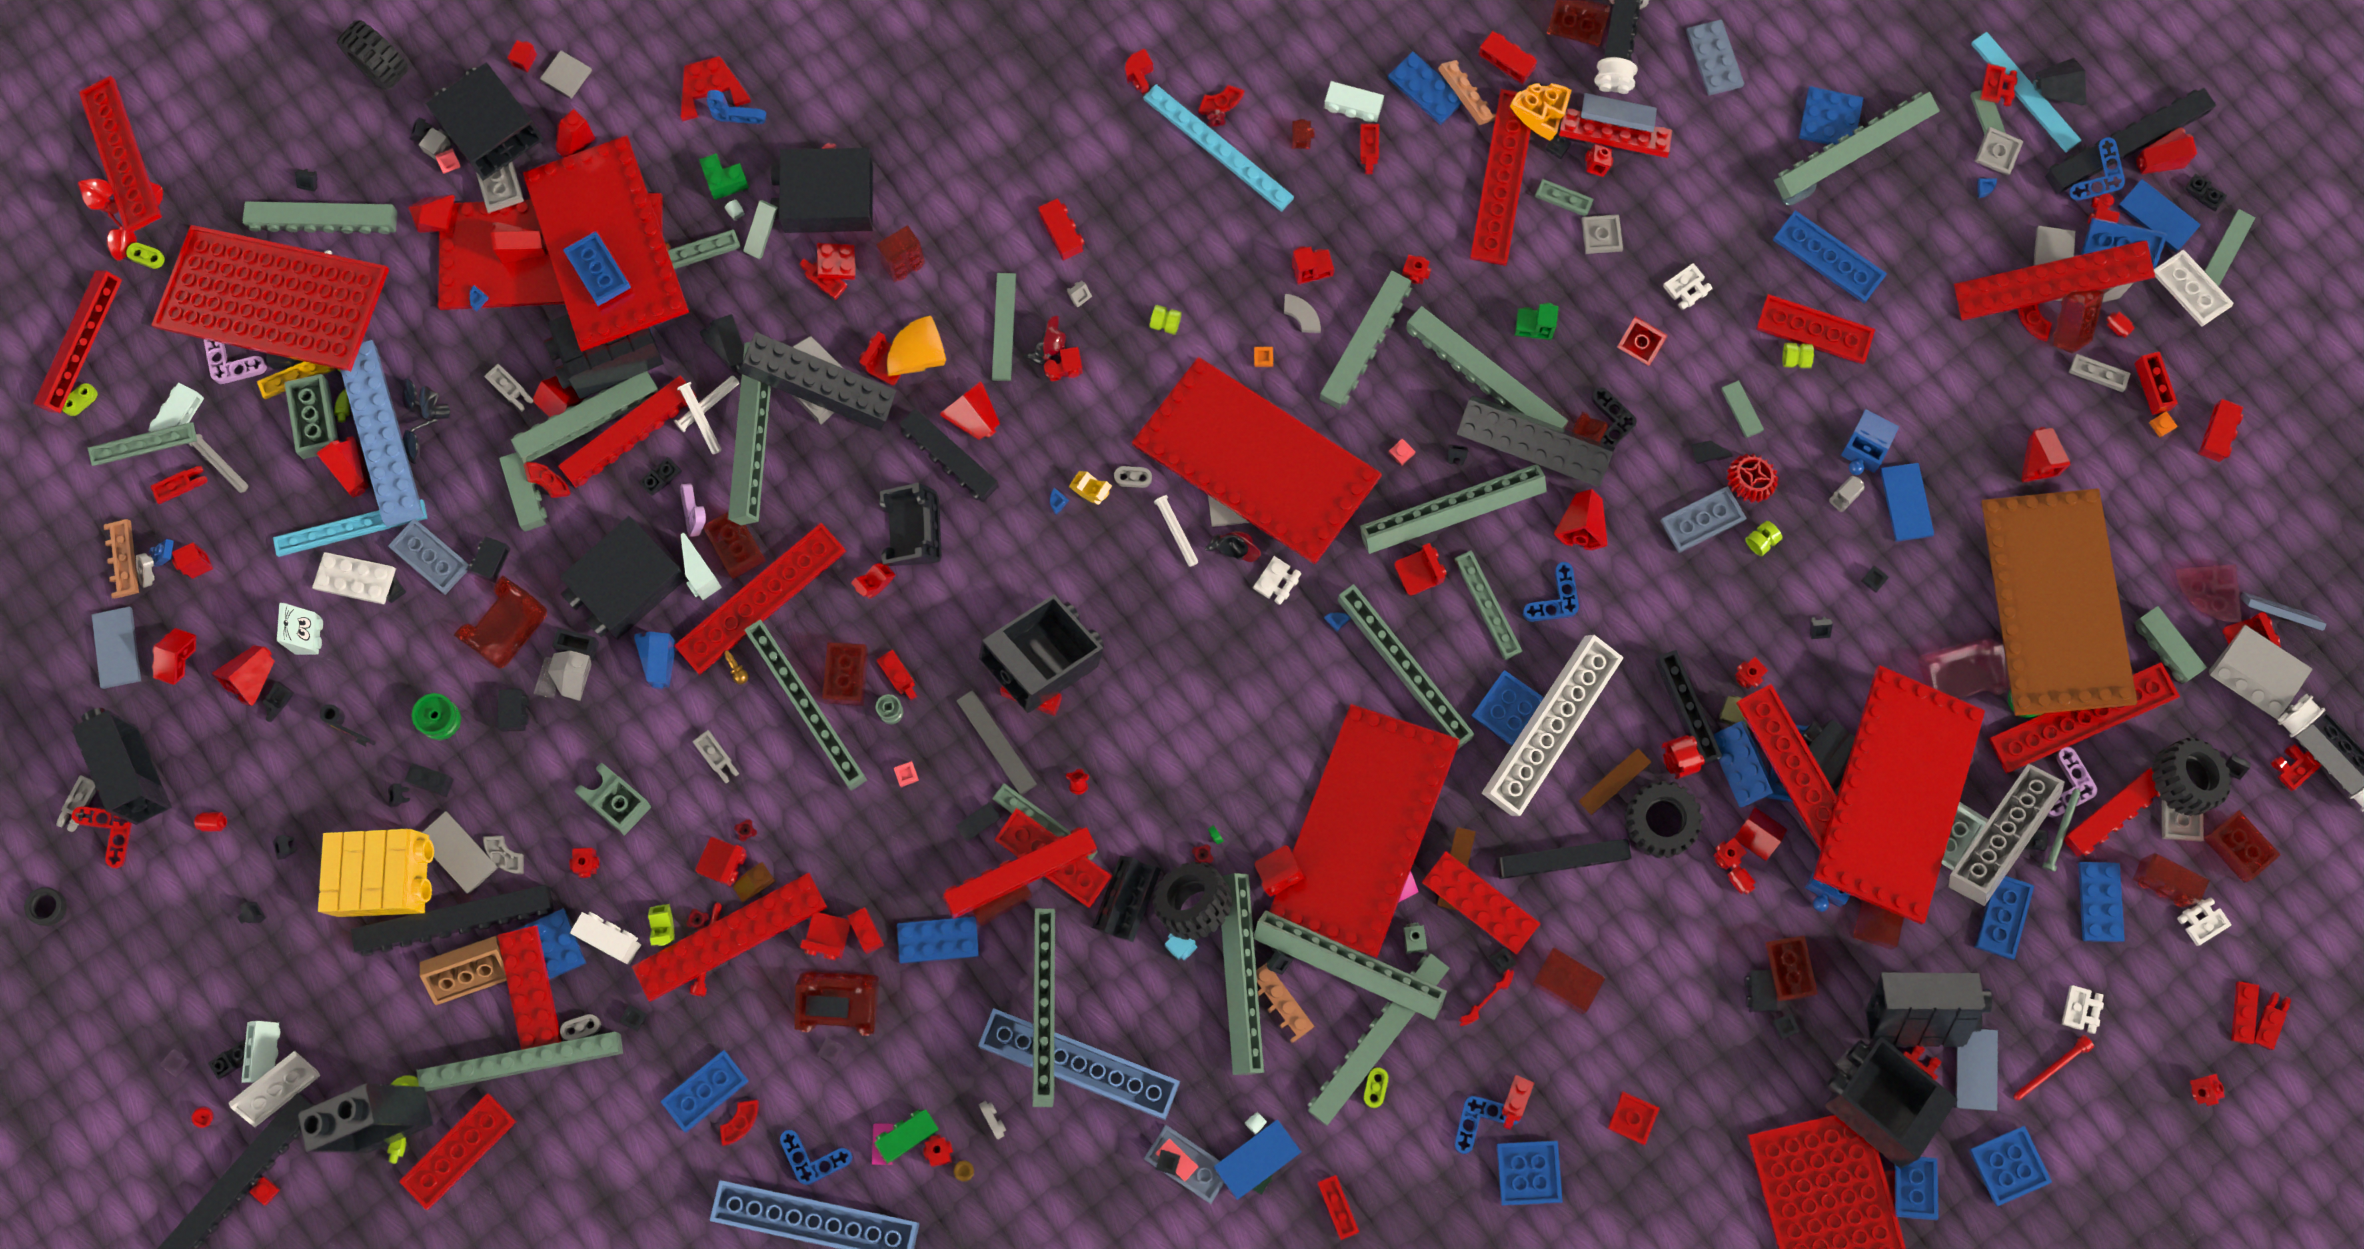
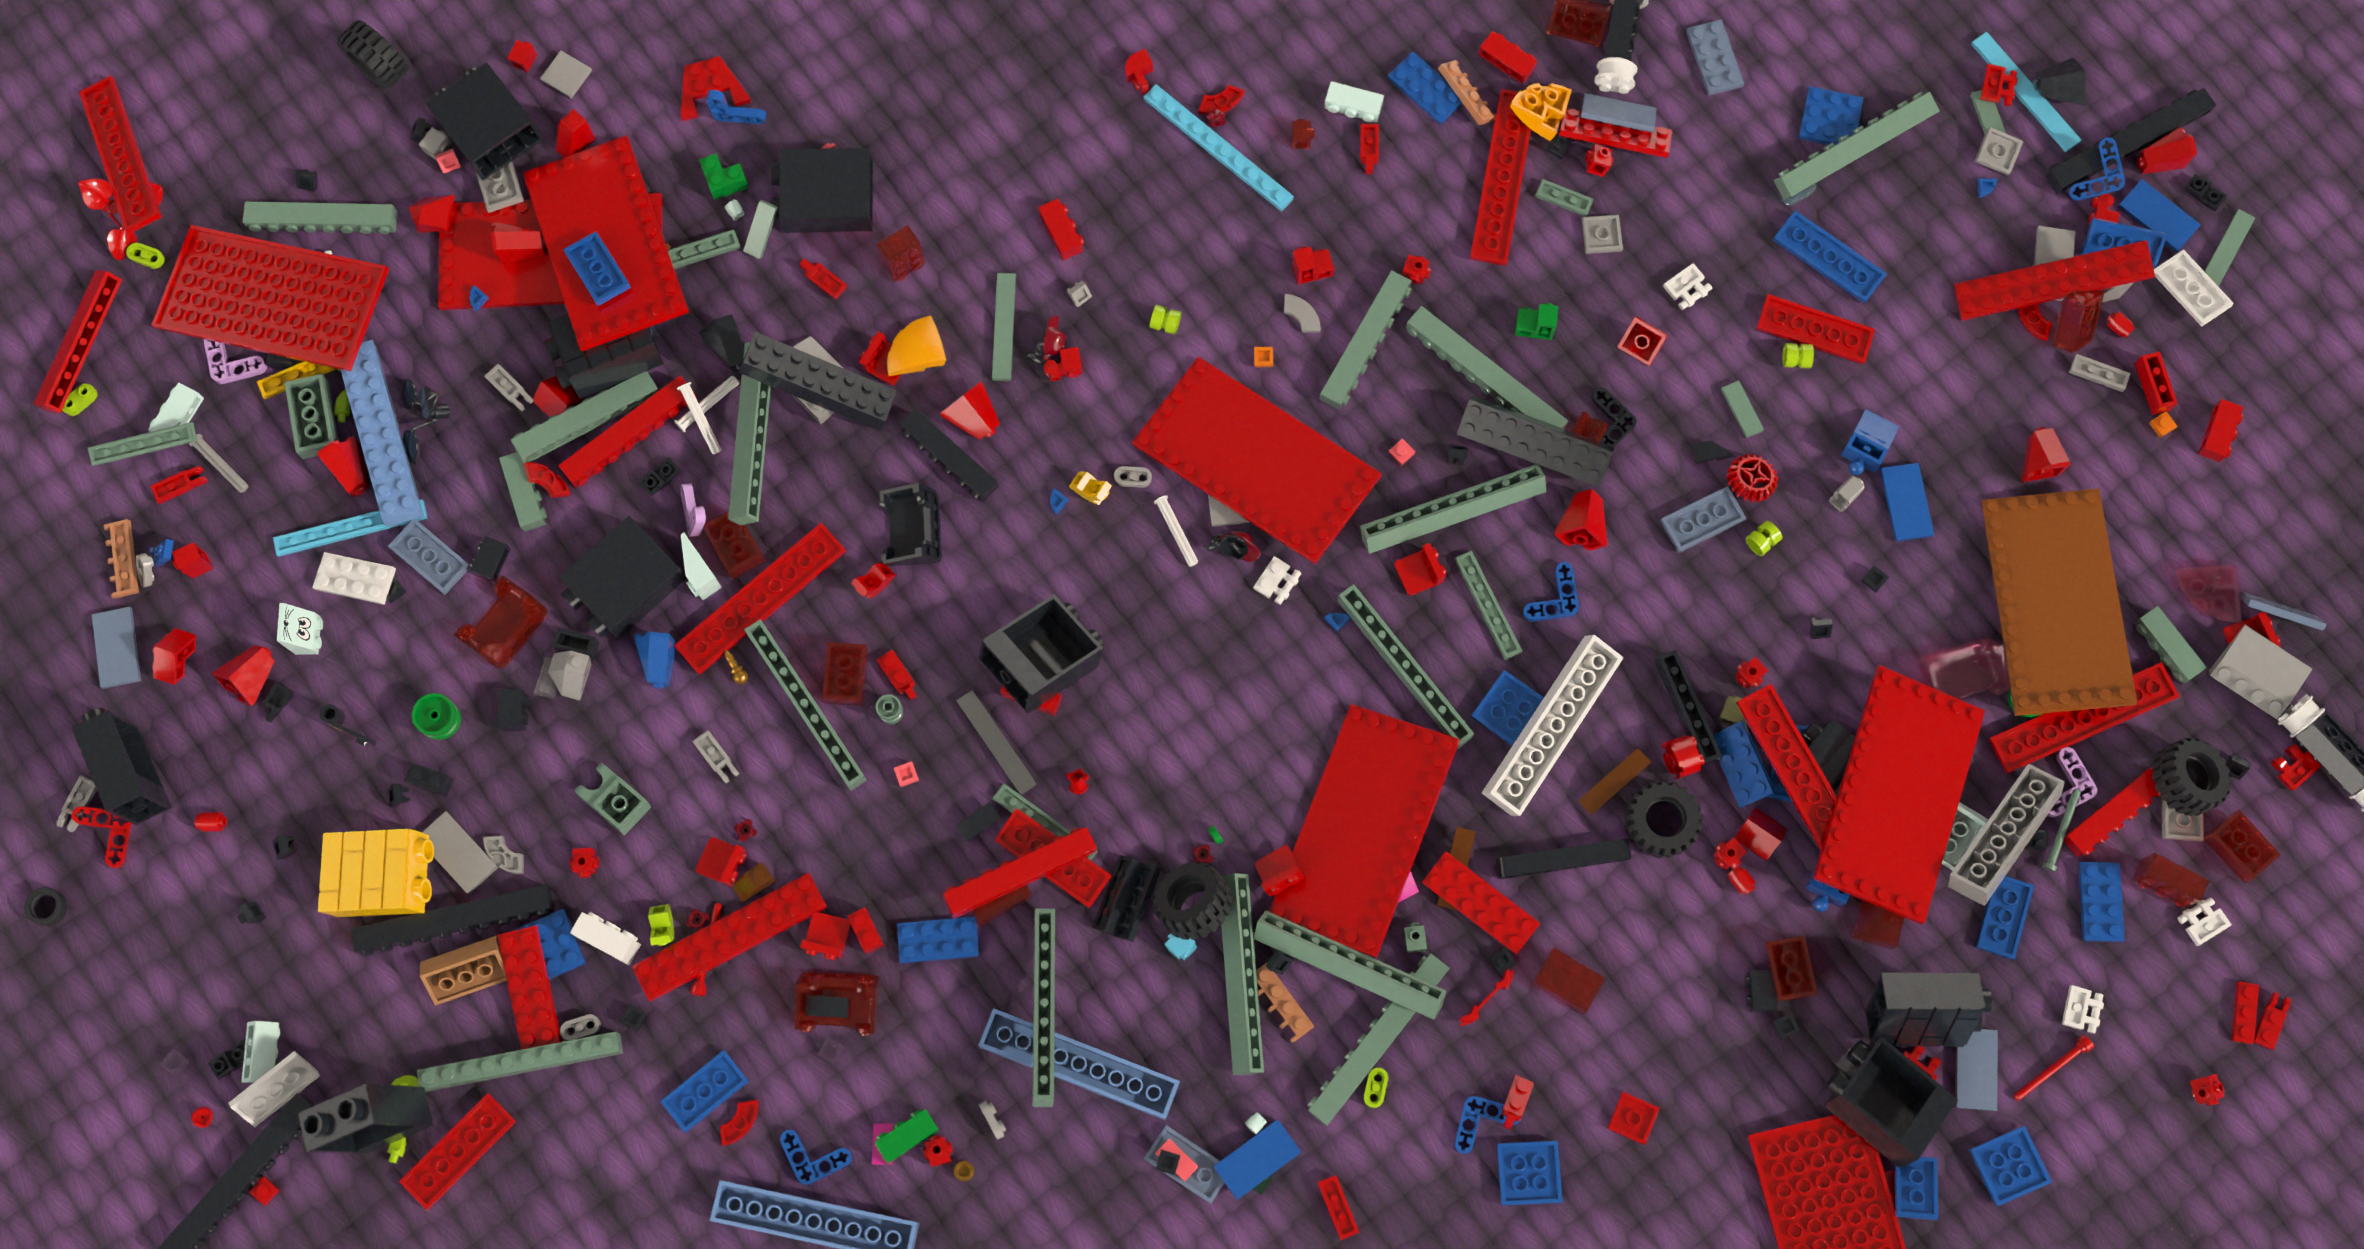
(835, 261): red plate -> none

